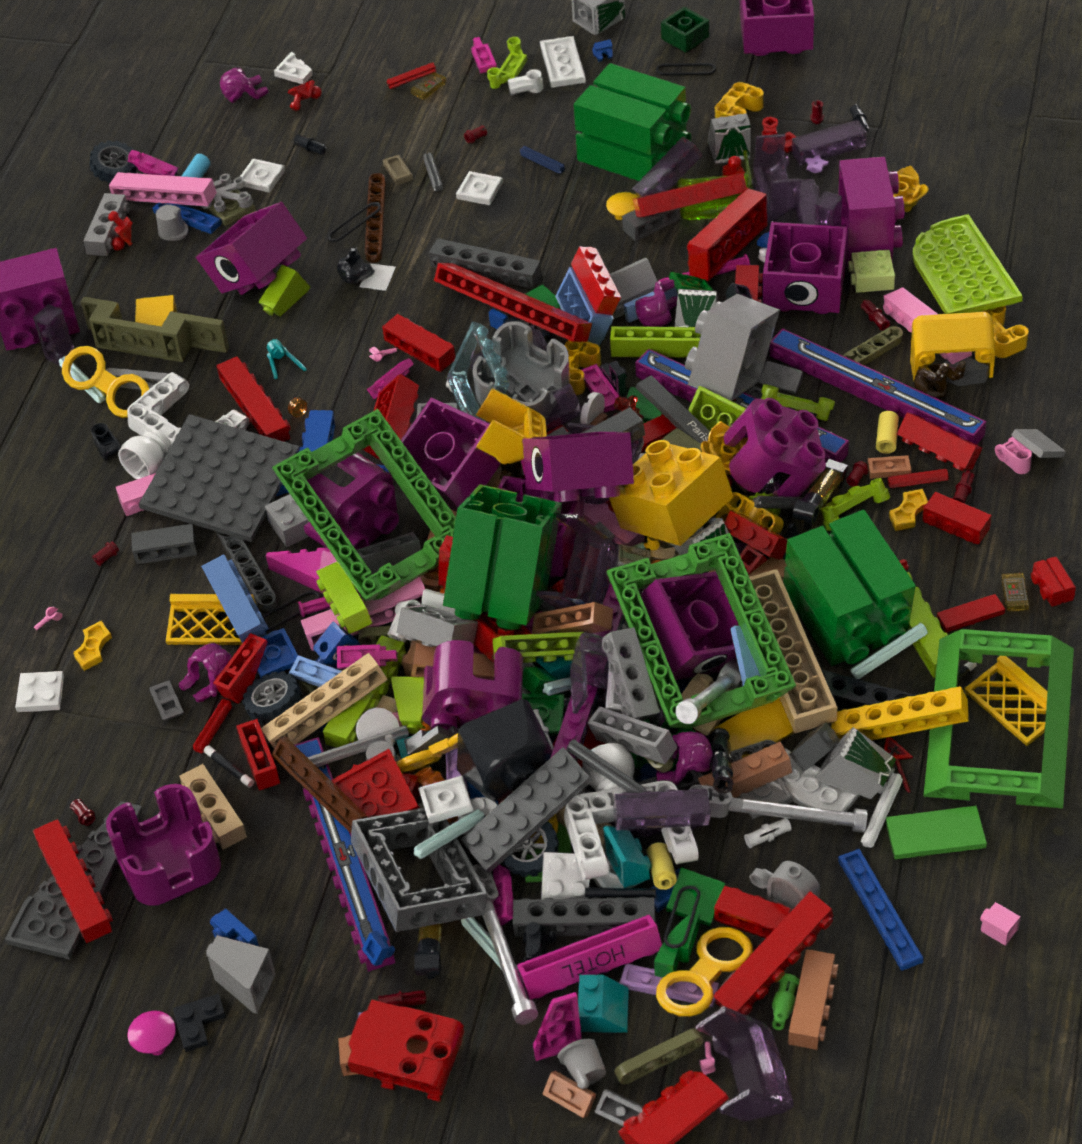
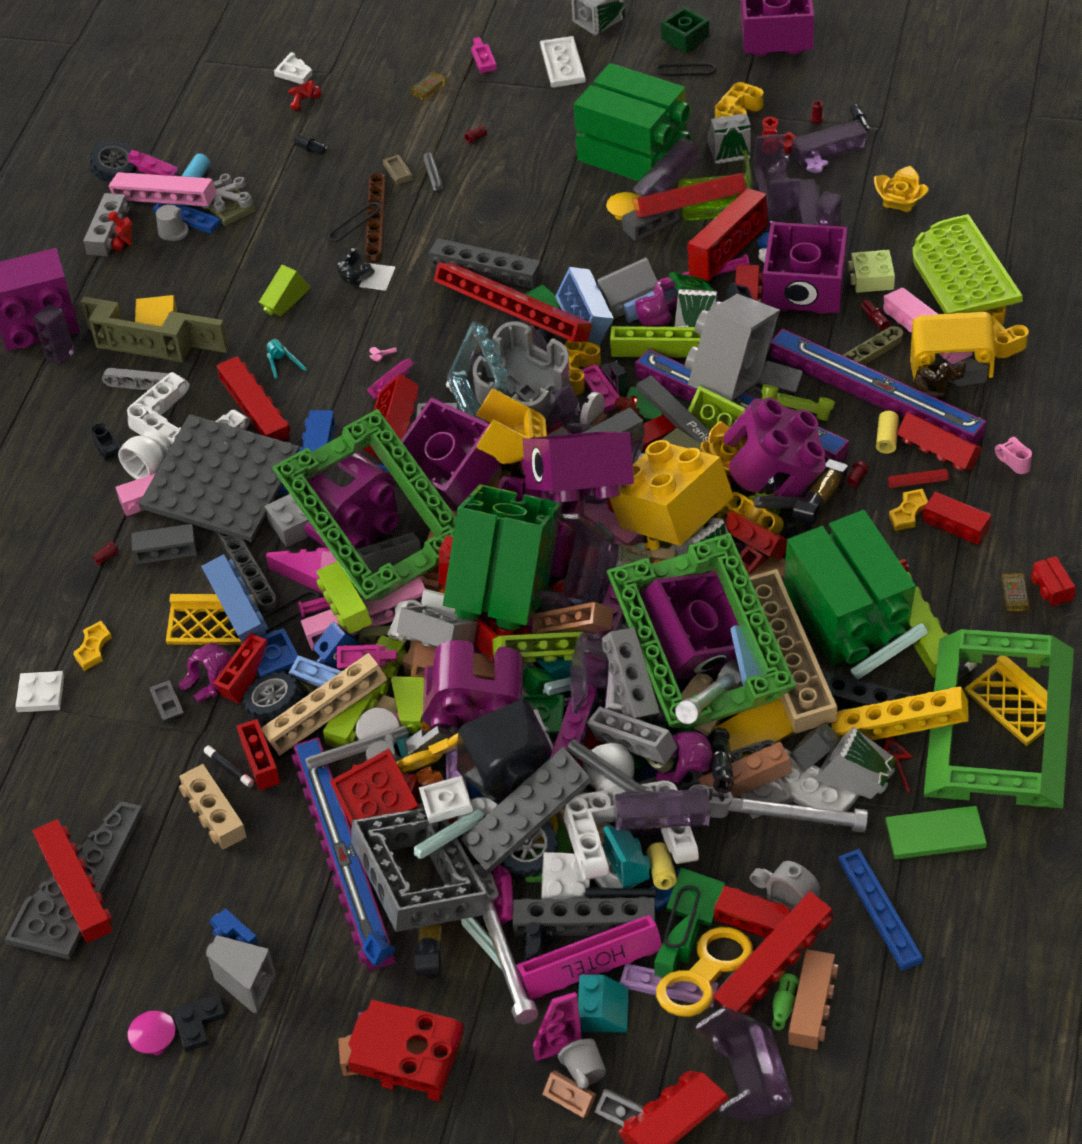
(50, 614): bright pink hand -> none
(79, 376): light aqua axle -> none
(85, 815): dark red pin -> none
(101, 379): yellow bar -> none
(167, 851): magenta piece -> none
(212, 725): red axle -> none
(235, 82): magenta hair -> none
(252, 249): magenta brick -> none
(262, 175): white tile -> none
(297, 407): clear orange tile -> none
(317, 783): reddish brown tile -> none
(404, 999): dark red axle -> none
(411, 75): red axle -> none
(419, 342): red brick -> none
(479, 188): white tile -> none
(496, 318): blue tile -> none
(511, 66): lime plate -> none
(530, 82): white piece -> none
(542, 160): dark blue axle -> none
(595, 280): red brick -> none
(603, 47): blue tile -> none
(658, 1056): olive beam -> none
(707, 1065): bright pink hand -> none
(733, 166): red piece -> none
(781, 826): white pin -> none
(855, 496): lime plate -> none
(870, 206): magenta brick -> none
(881, 811): white axle -> none
(888, 466): nougat plate -> none
(964, 488): dark red axle -> none
(970, 613): red tile -> none
(999, 923): bright pink brick -> none
(1038, 443): light grey tile -> none

